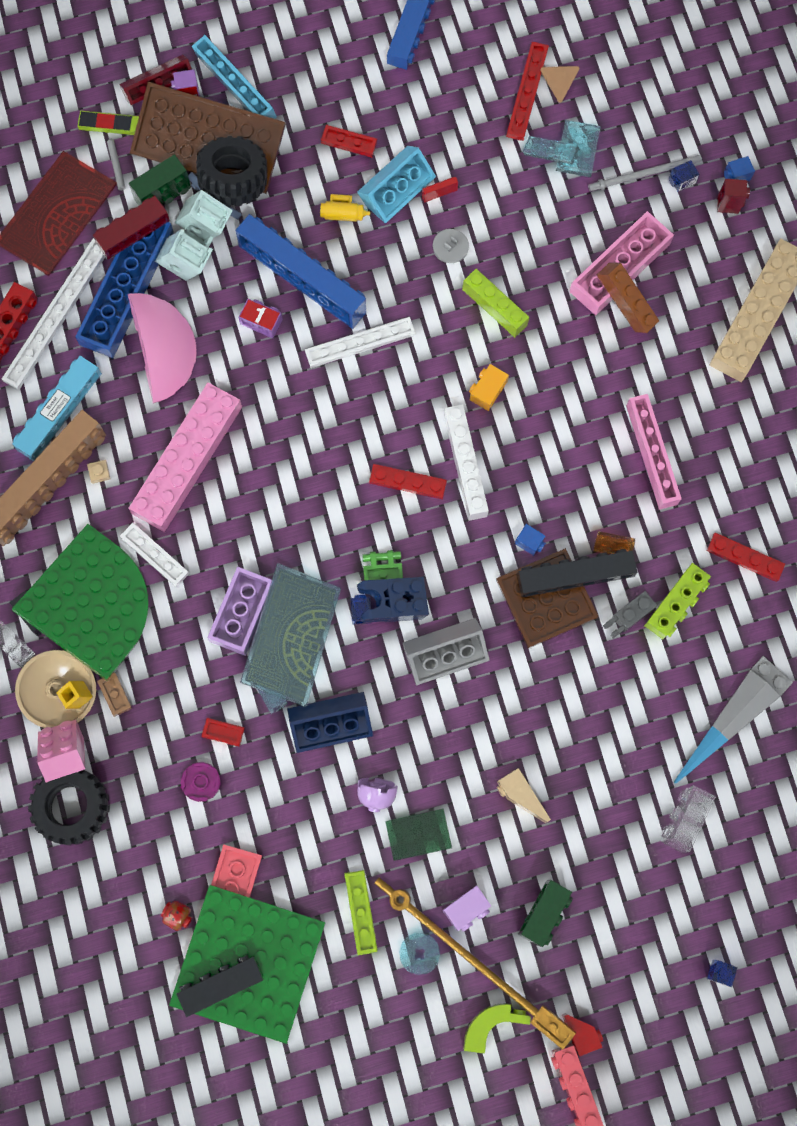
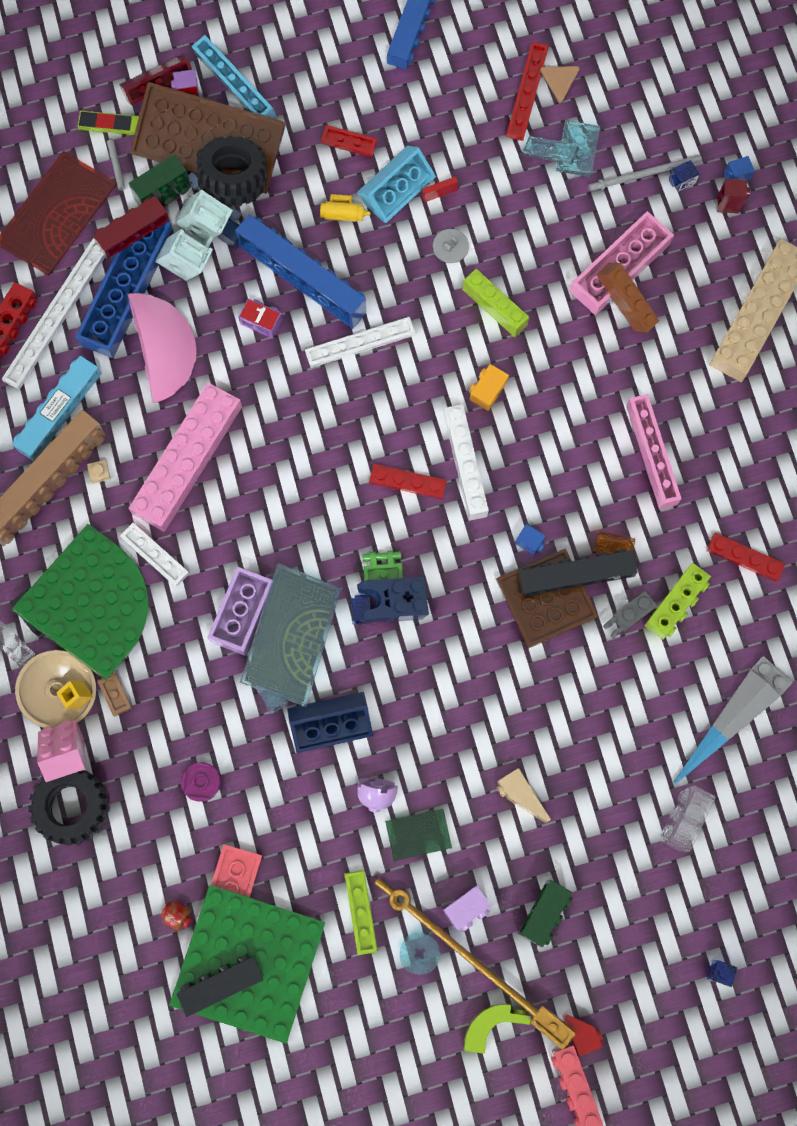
(223, 732): red tile -> none
(229, 234): none -> dark blue brick
(446, 651): light grey slope -> none

